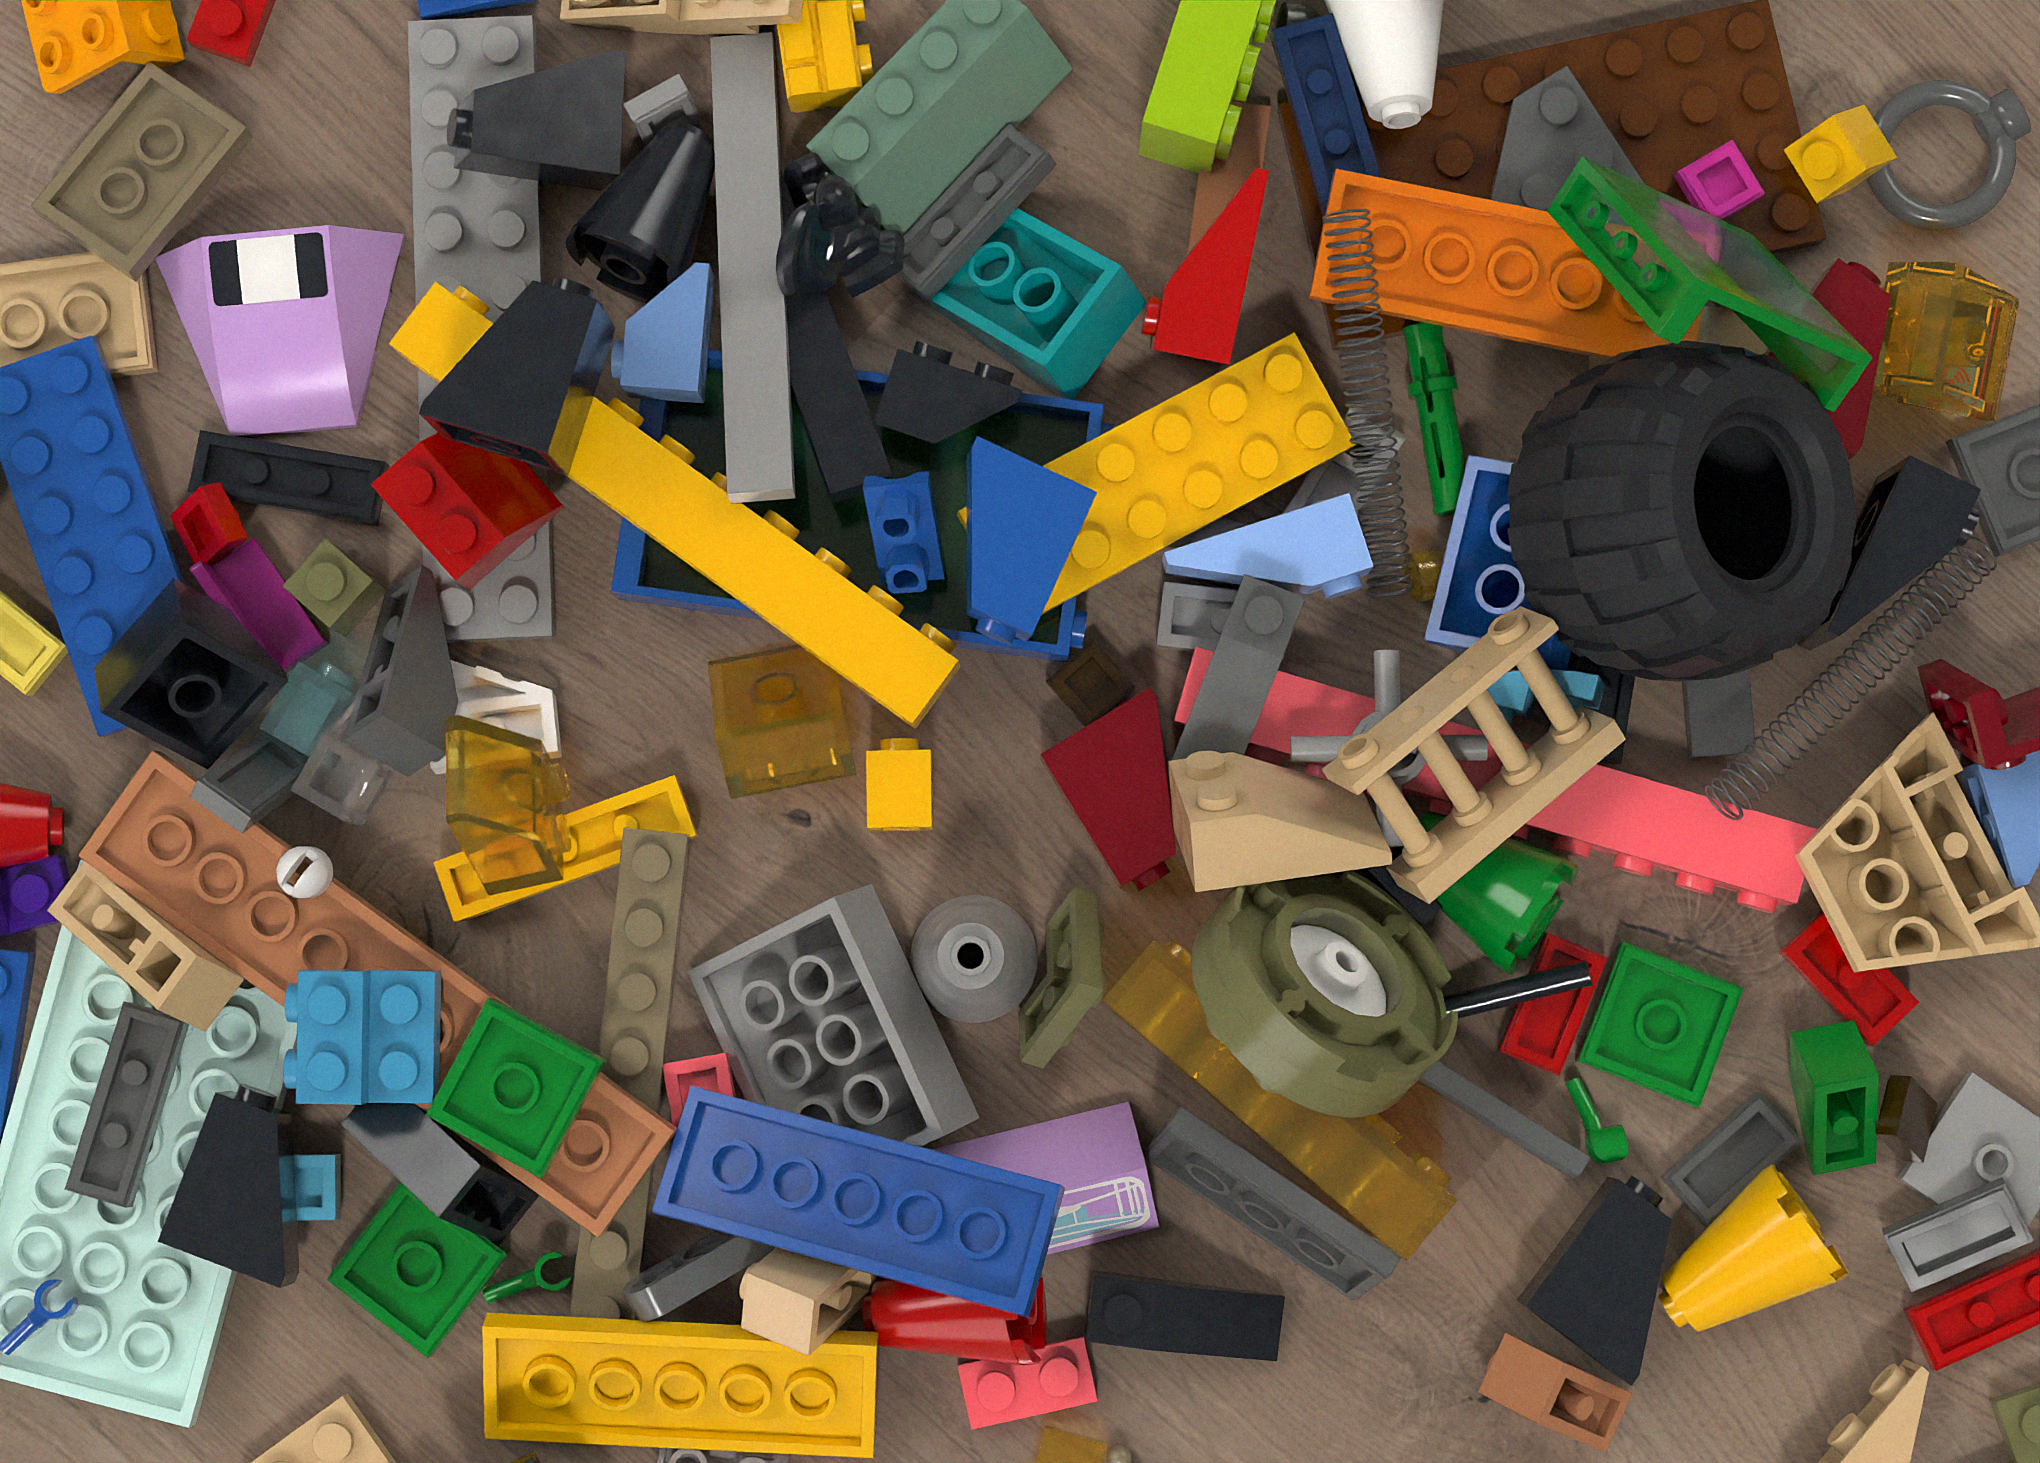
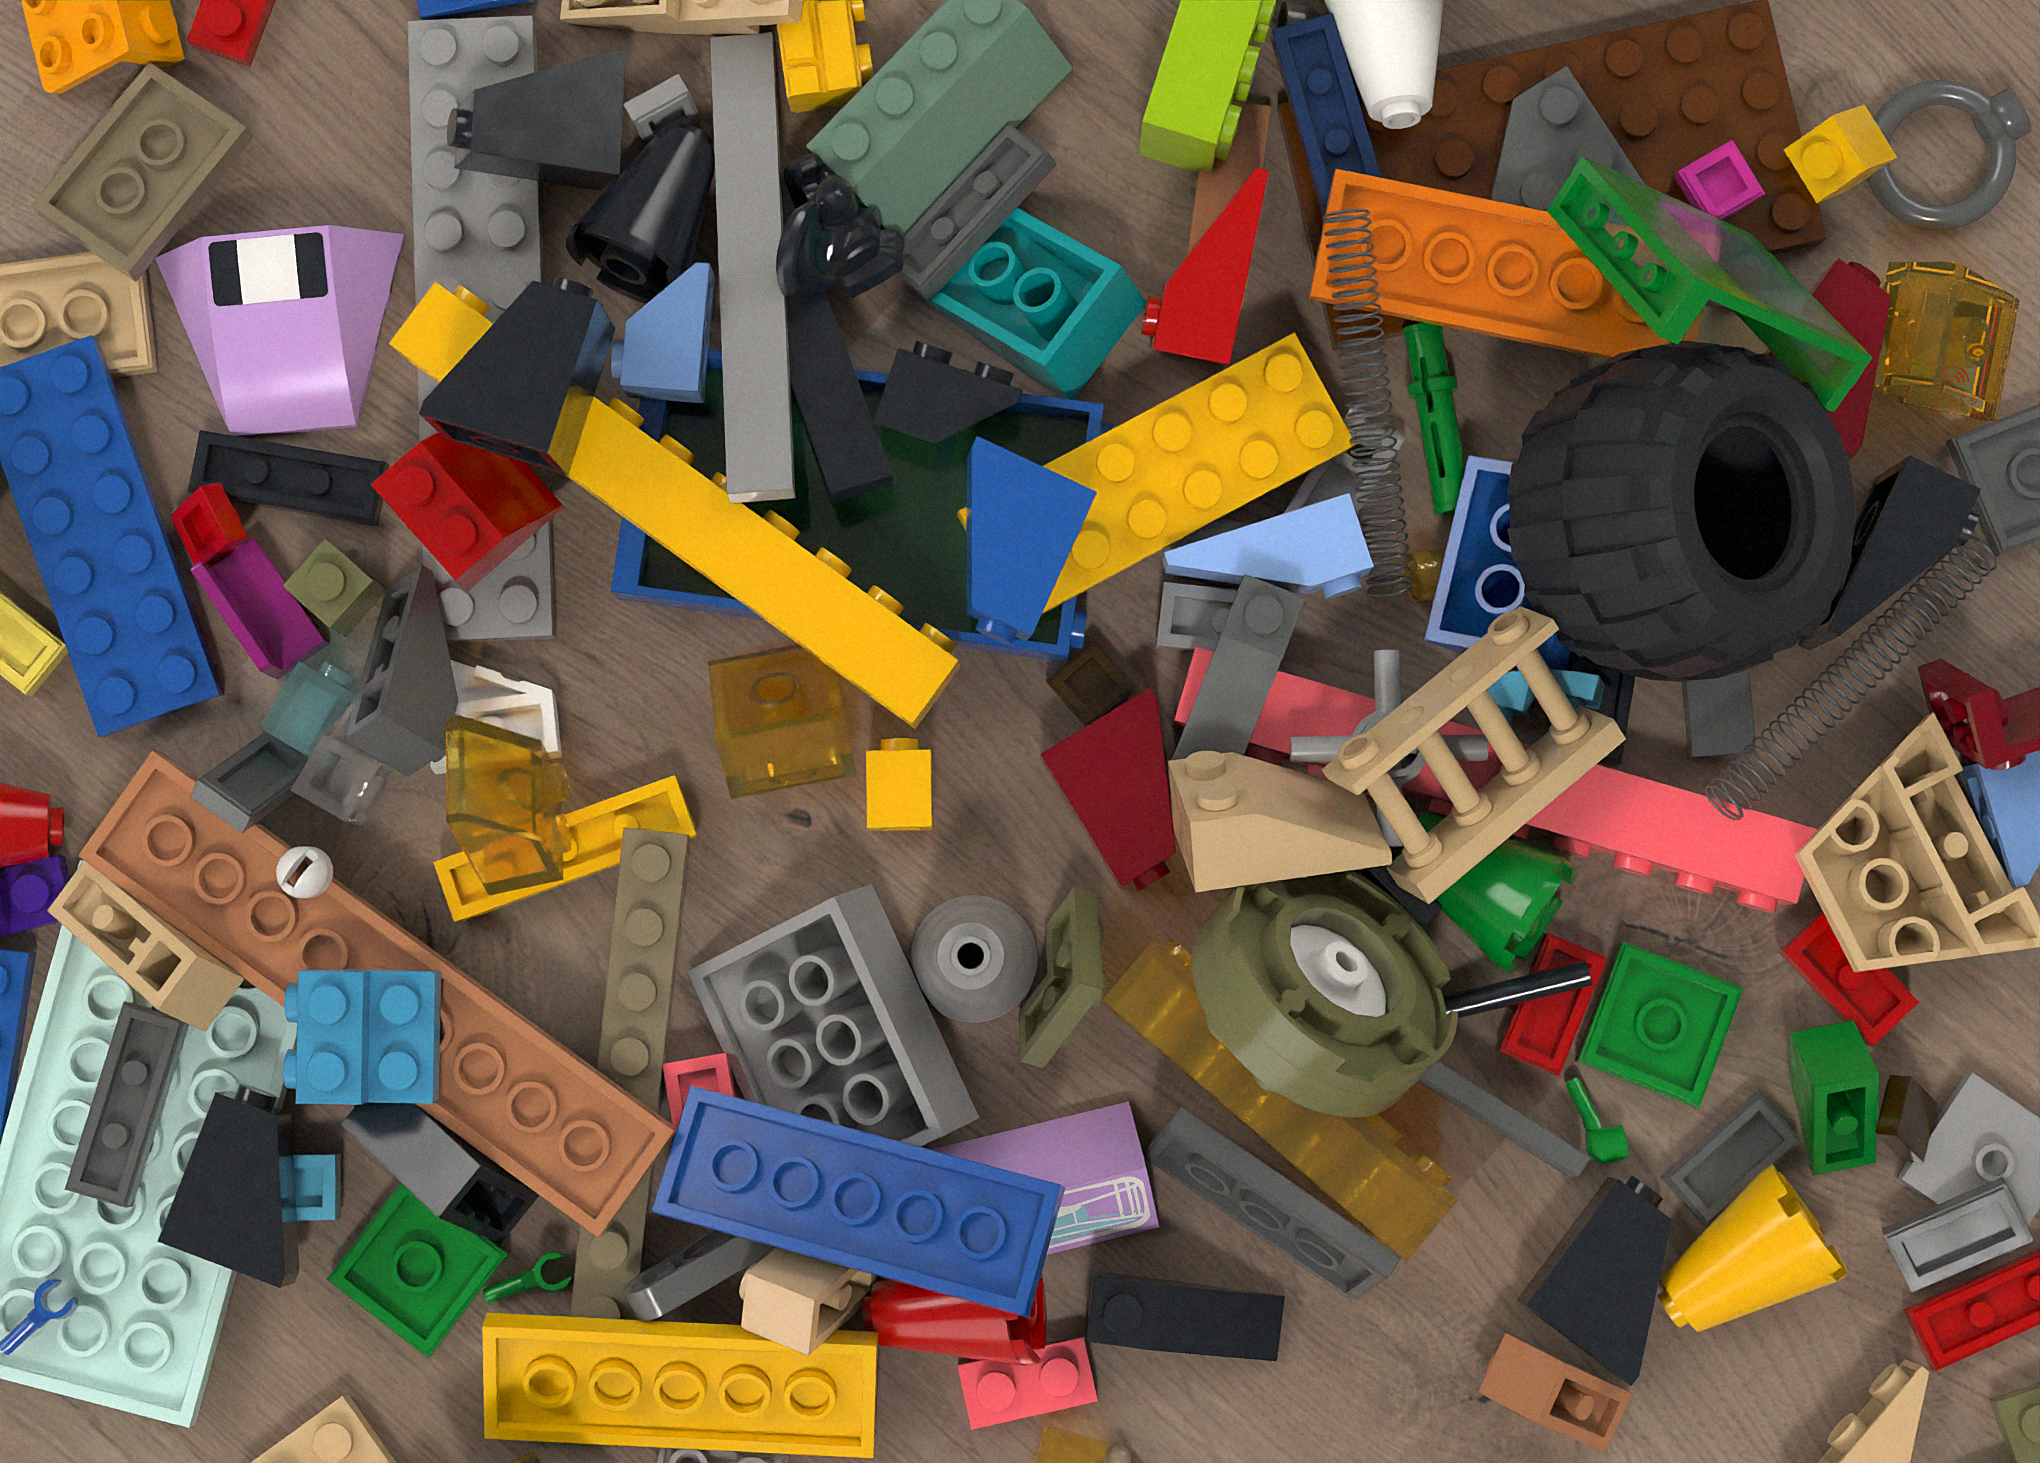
(187, 675): black slope -> none
(516, 1087): green plate -> none
(904, 531): blue hips -> none

